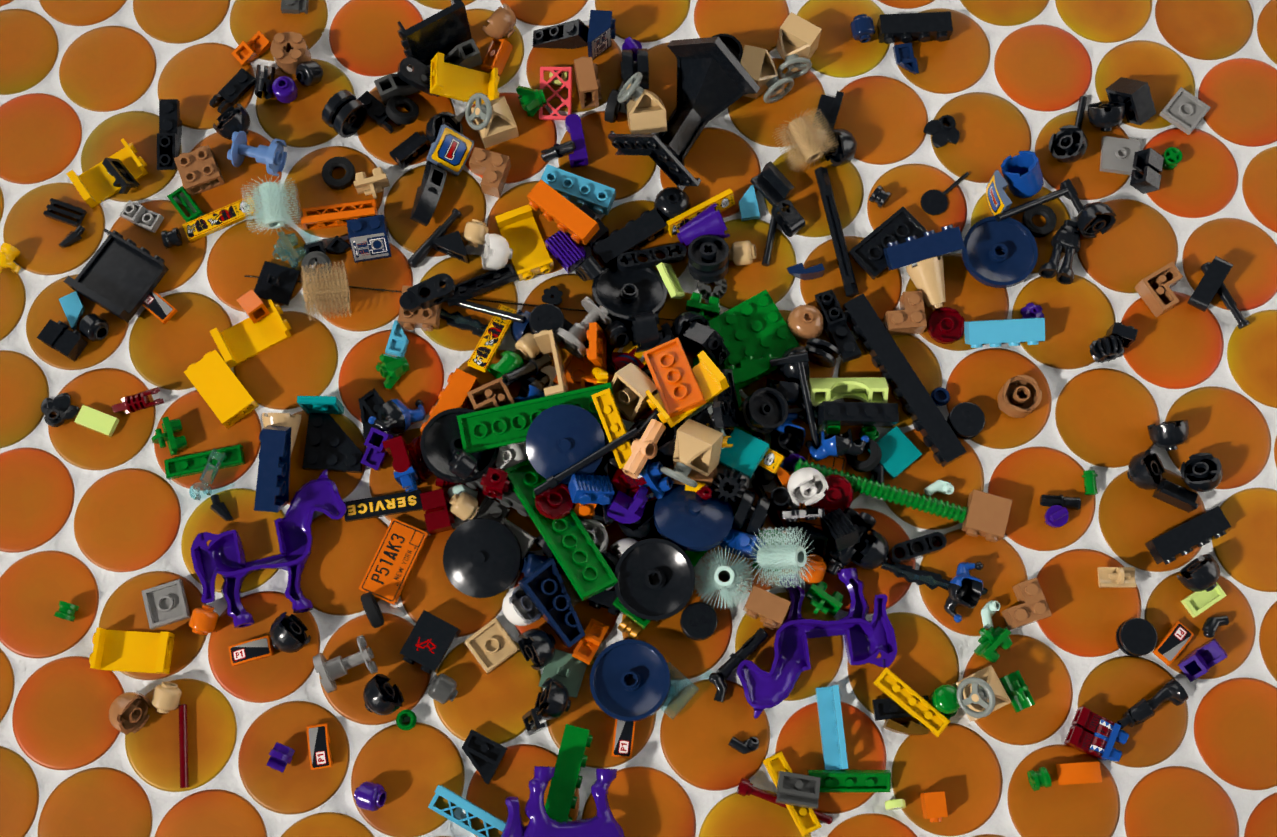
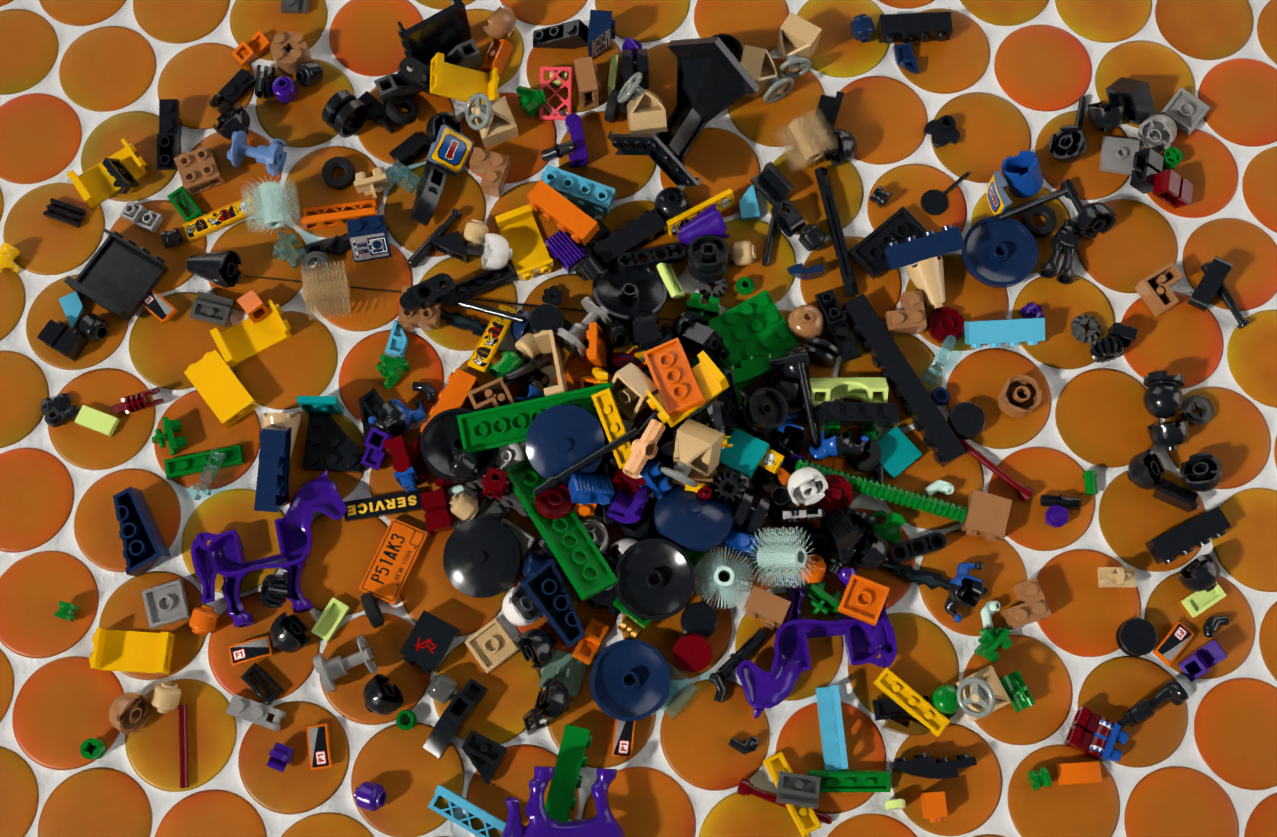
(72, 237): black bar -> none
(96, 752): none -> green wheel
(139, 532): none -> dark blue wedge
(212, 309): none -> dark grey plate
(216, 267): none -> black cone
(220, 508): black bar -> none
(255, 712): none -> light grey plate
(274, 591): none -> black gear
(274, 695): none -> black tile
(276, 283): black piece -> none
(330, 619): none -> yellowish green tile
(403, 177): none -> clear light blue hips
(427, 388): none -> black arm
(454, 717): none -> black slope
(612, 81): none -> yellowish green tile
(692, 652): none -> dark red tile
(742, 290): none -> green plate
(812, 237): none -> black head
(863, 599): none -> orange plate
(890, 526): none -> green plate
(926, 768): none -> black slope
(934, 371): none -> clear light blue piece
(1023, 491): none -> dark red piece
(1079, 332): none -> dark grey gear
(1157, 132): none -> light grey cylinder
(1163, 395): none -> black tile
(1173, 189): none -> dark red piece
(1198, 402): none -> dark grey gear

